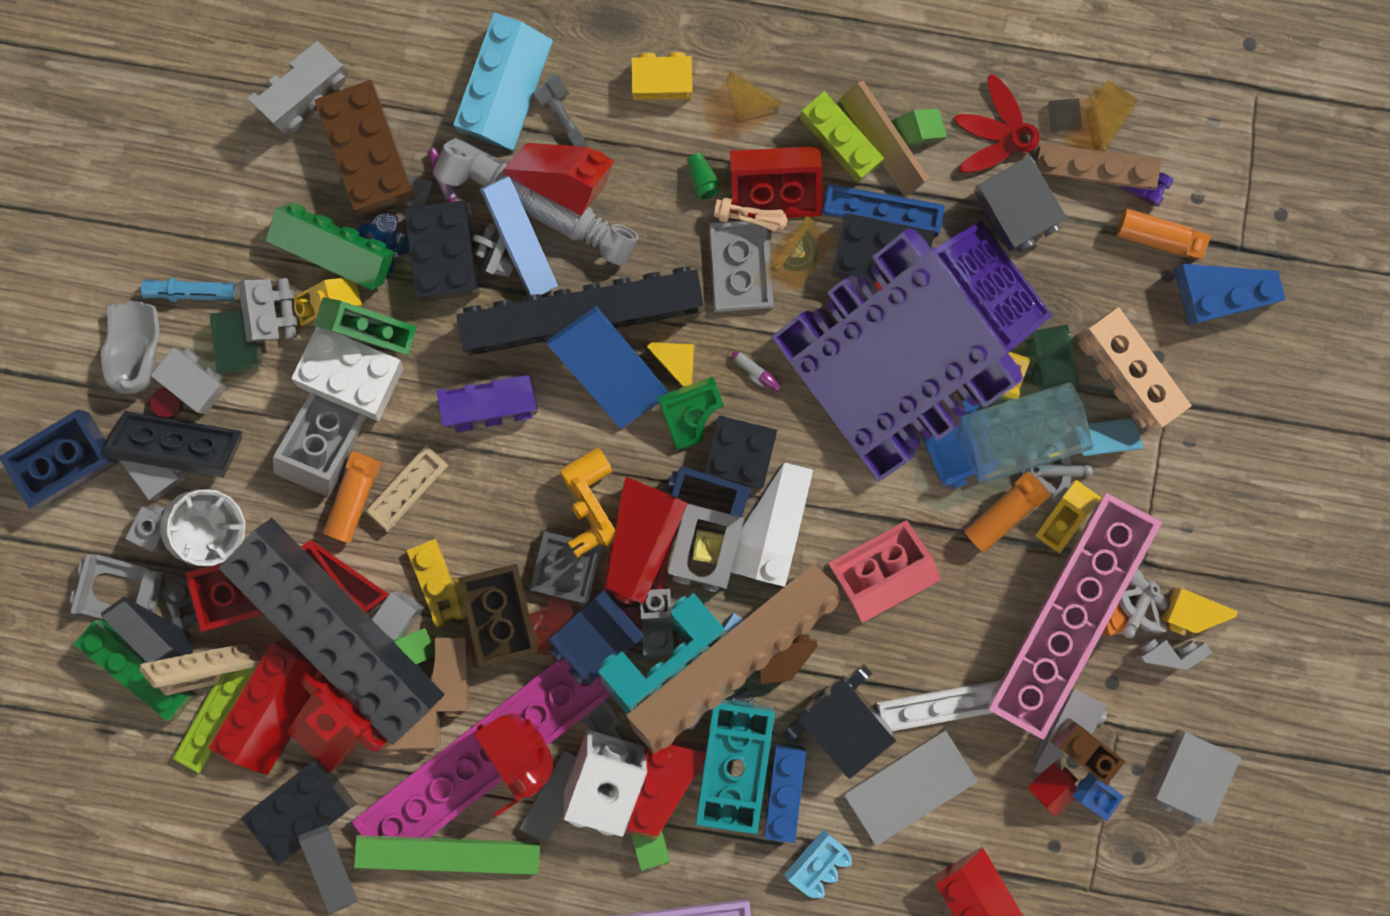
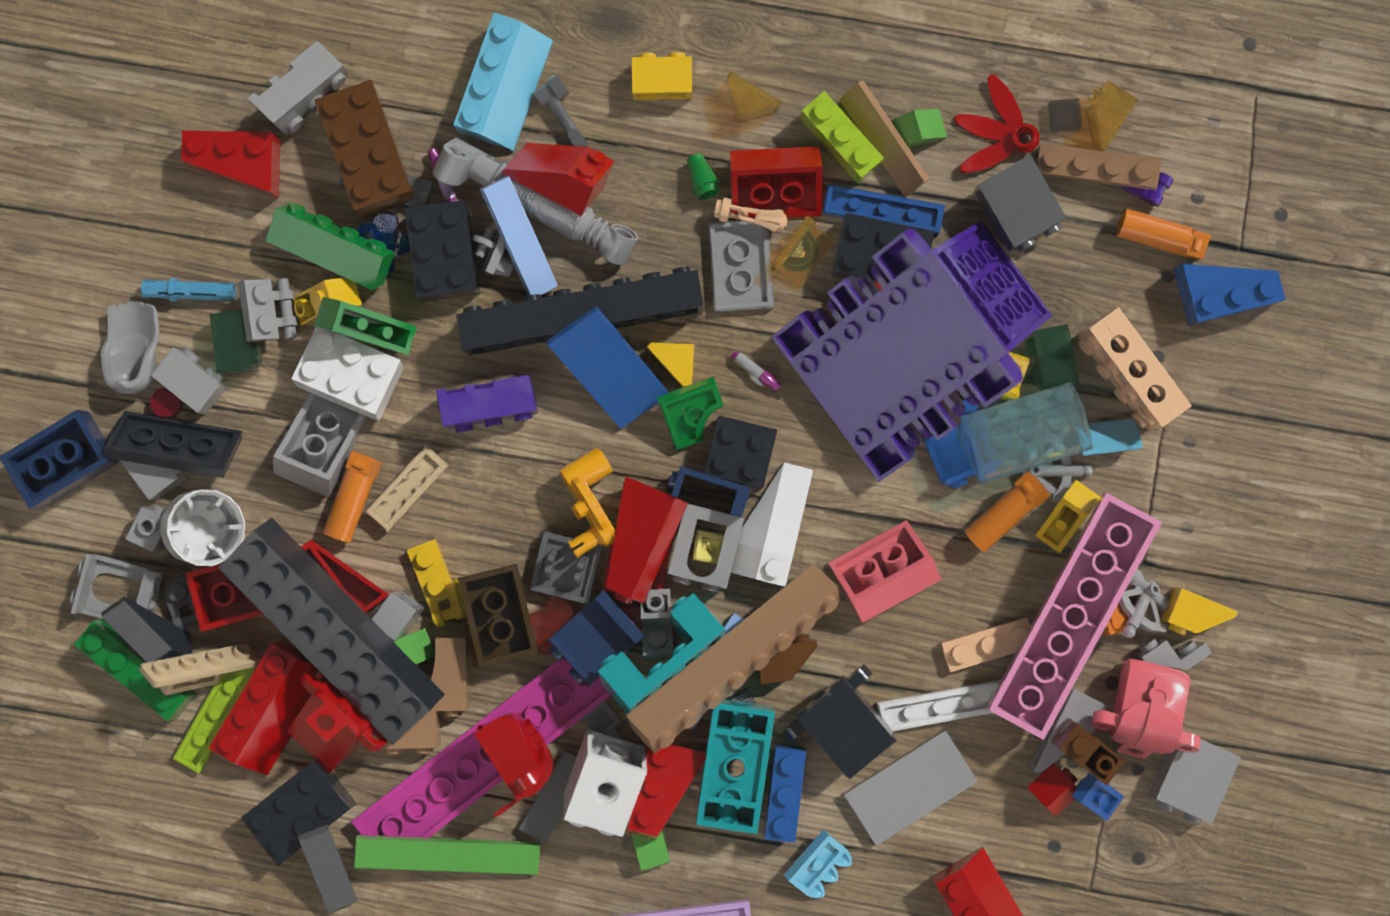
(235, 156): none -> red wedge
(984, 644): none -> light nougat plate
(1149, 711): none -> coral piece

